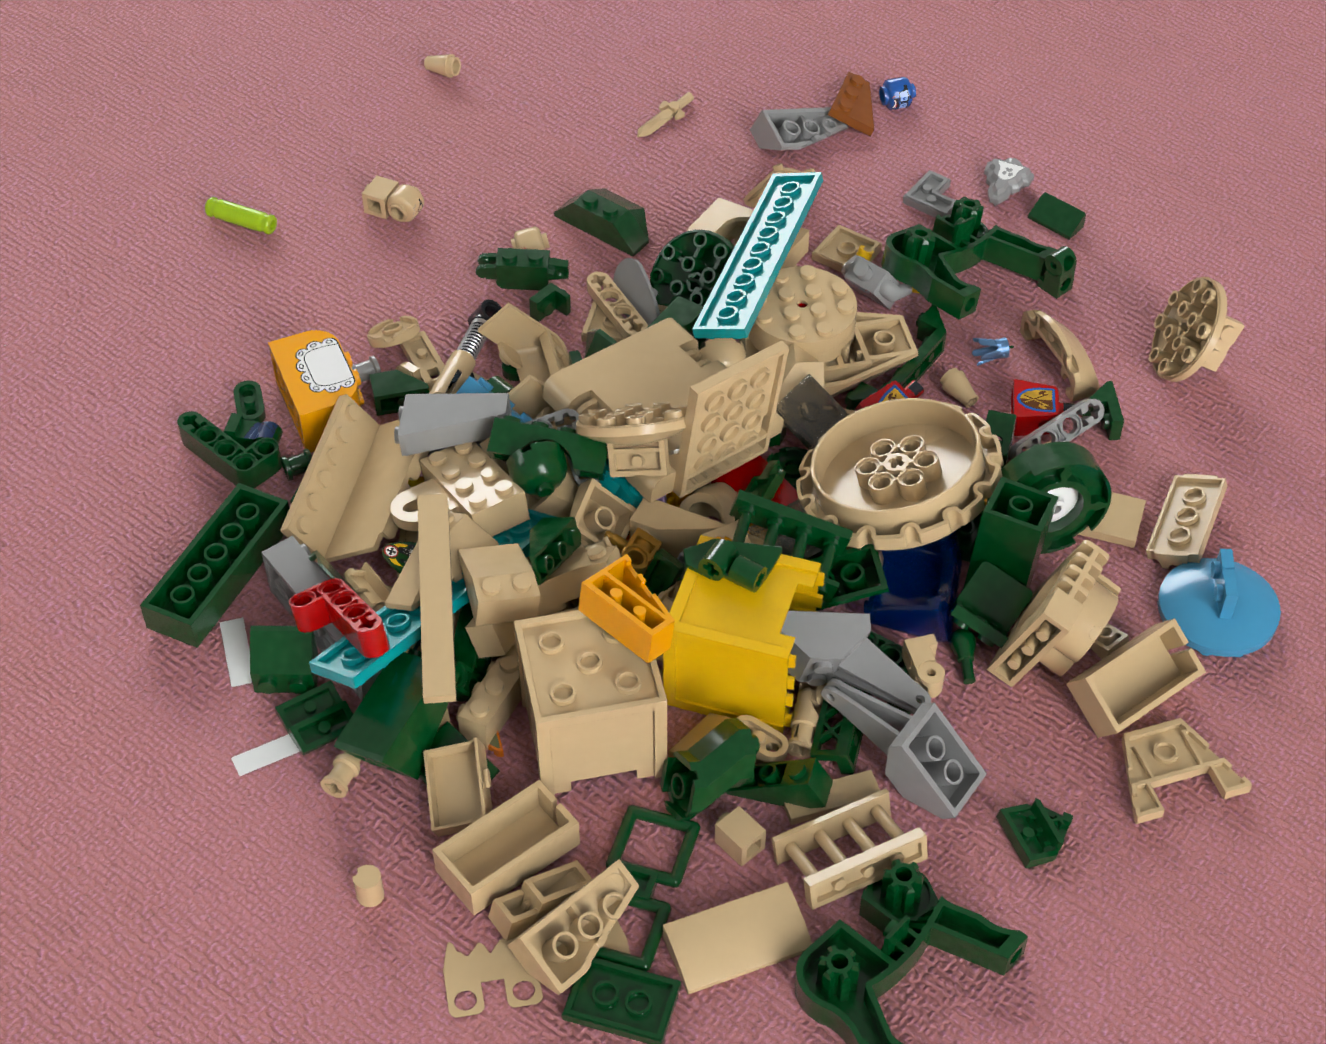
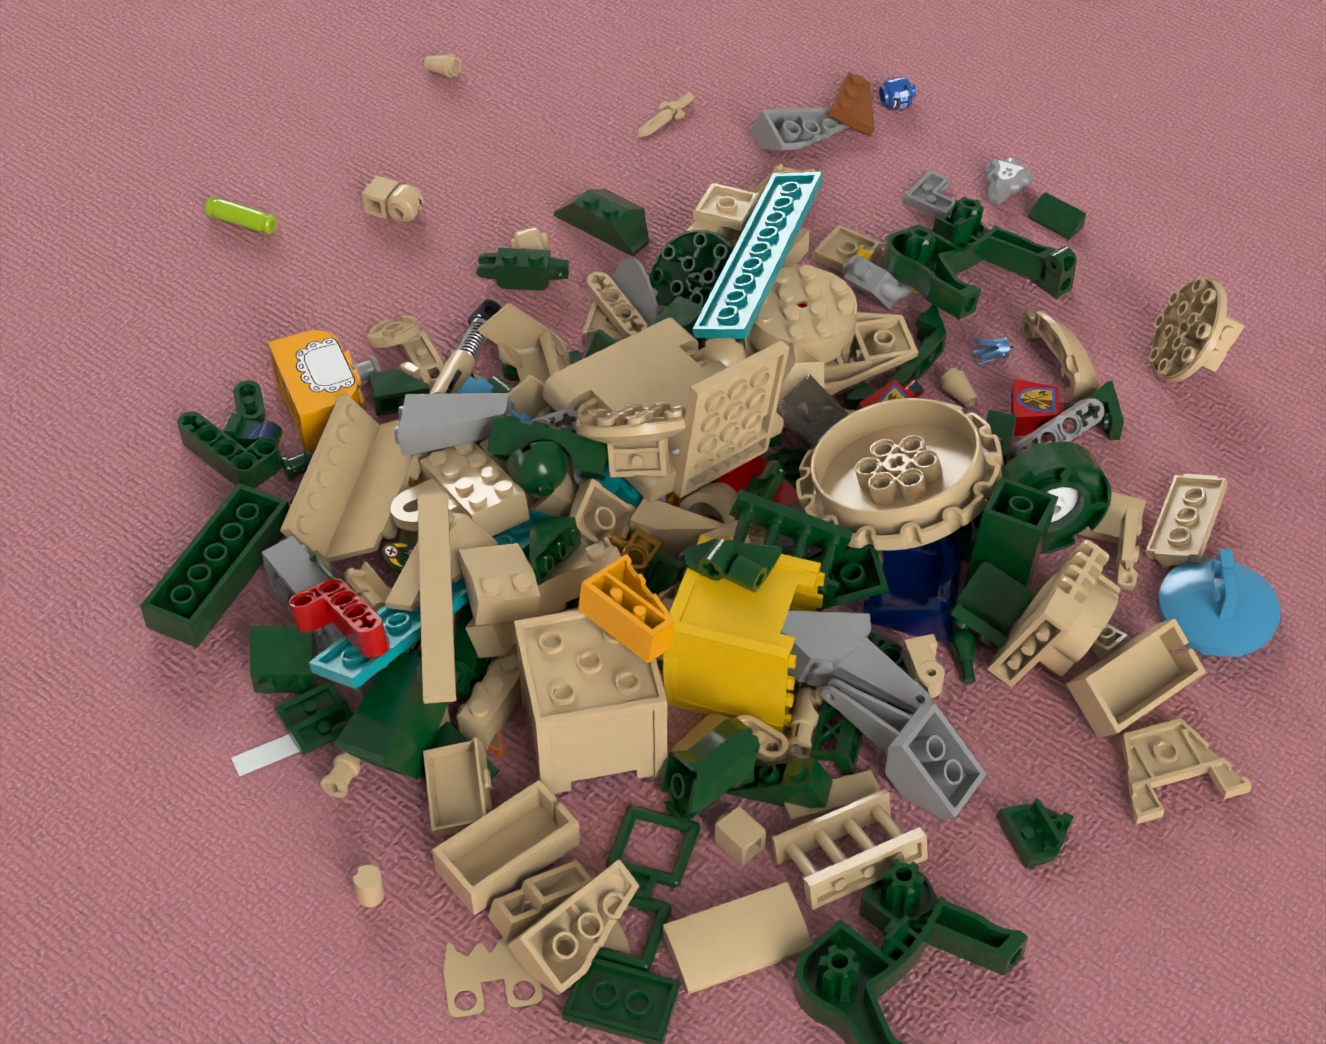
(236, 651): white sticker -> none
(548, 300): dark green bracket -> none
(726, 206): none -> tan tile
(1127, 551): none -> tan hinge

